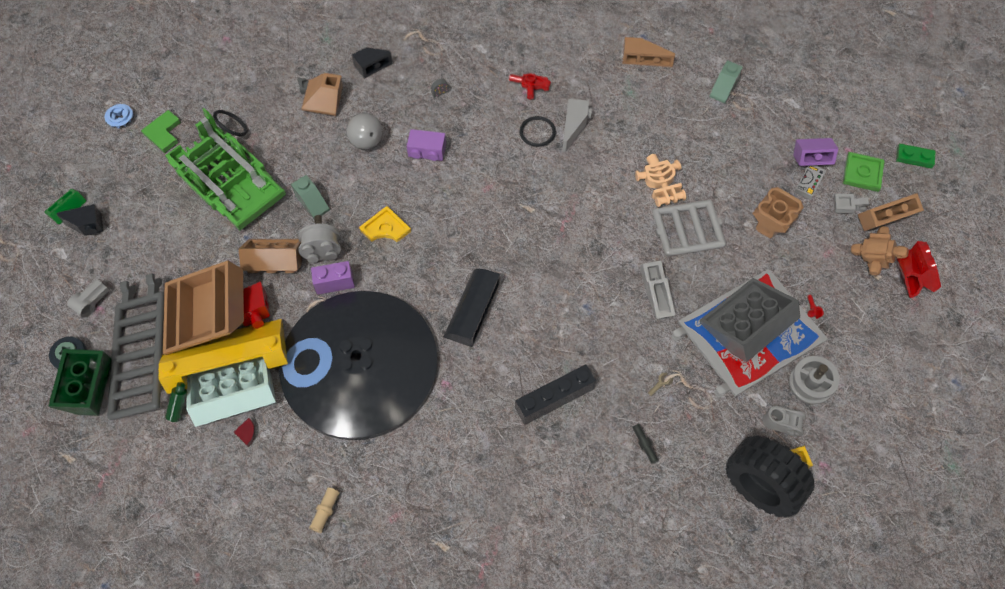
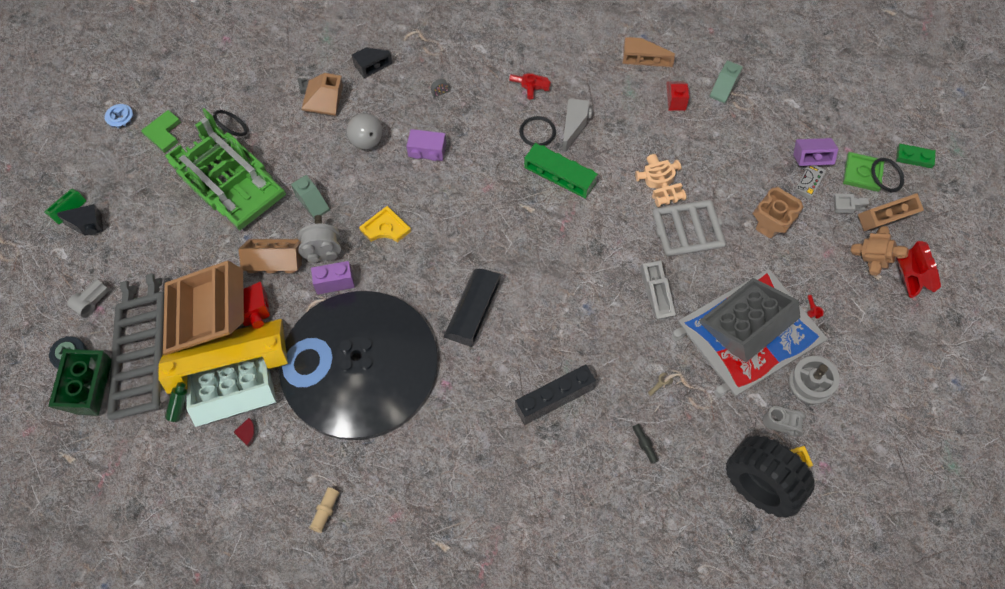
(560, 170): none -> green brick
(677, 95): none -> red slope
(898, 169): none -> black tyre

